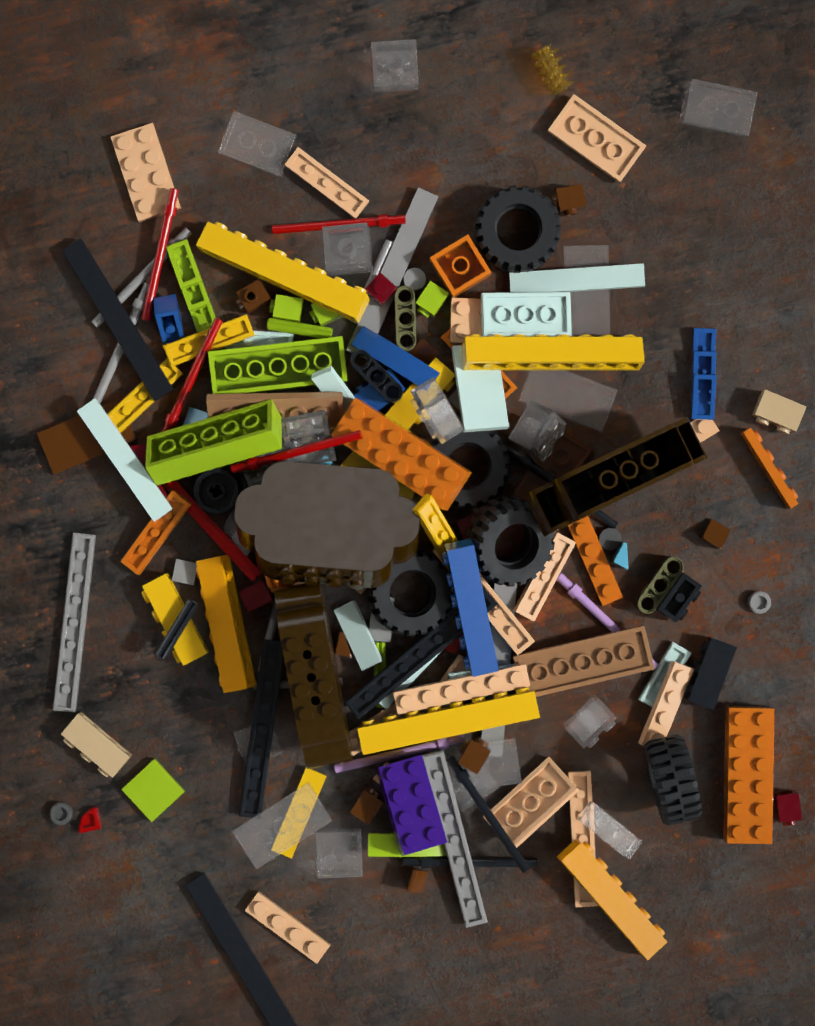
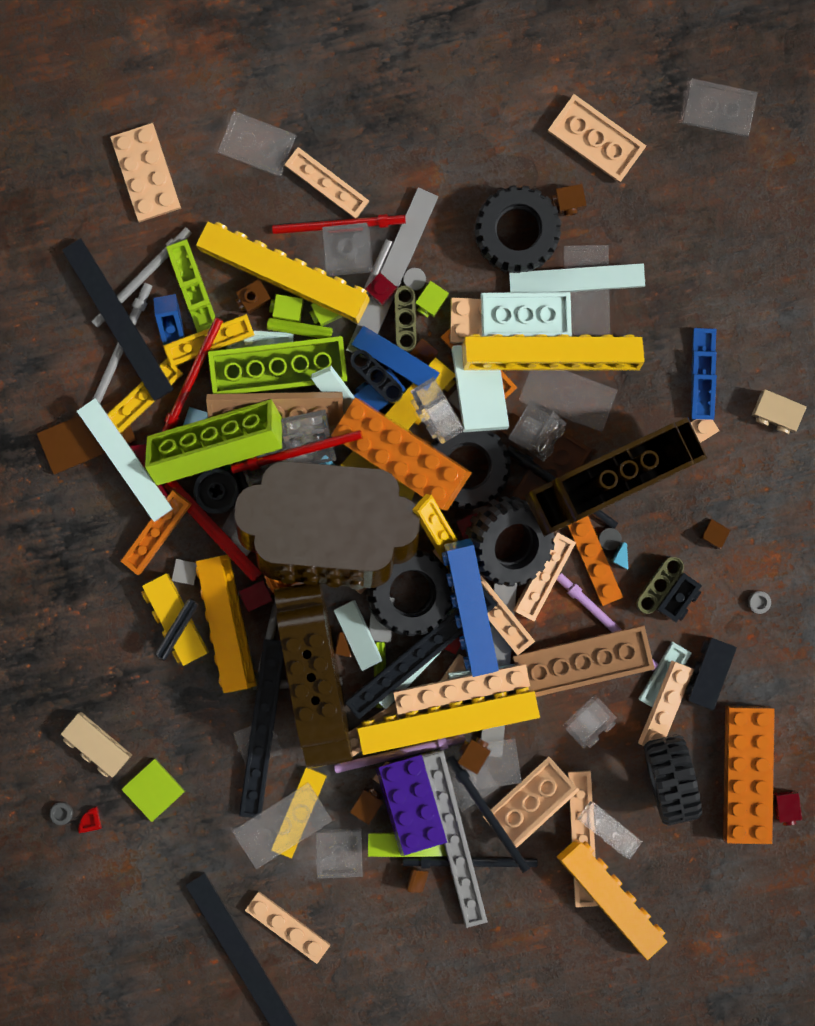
(74, 622): light grey tile -> none
(169, 212): red bar -> none
(395, 65): clear brick -> none
(460, 266): orange brick -> none
(551, 70): clear yellow piece -> none
(774, 475): orange plate -> none

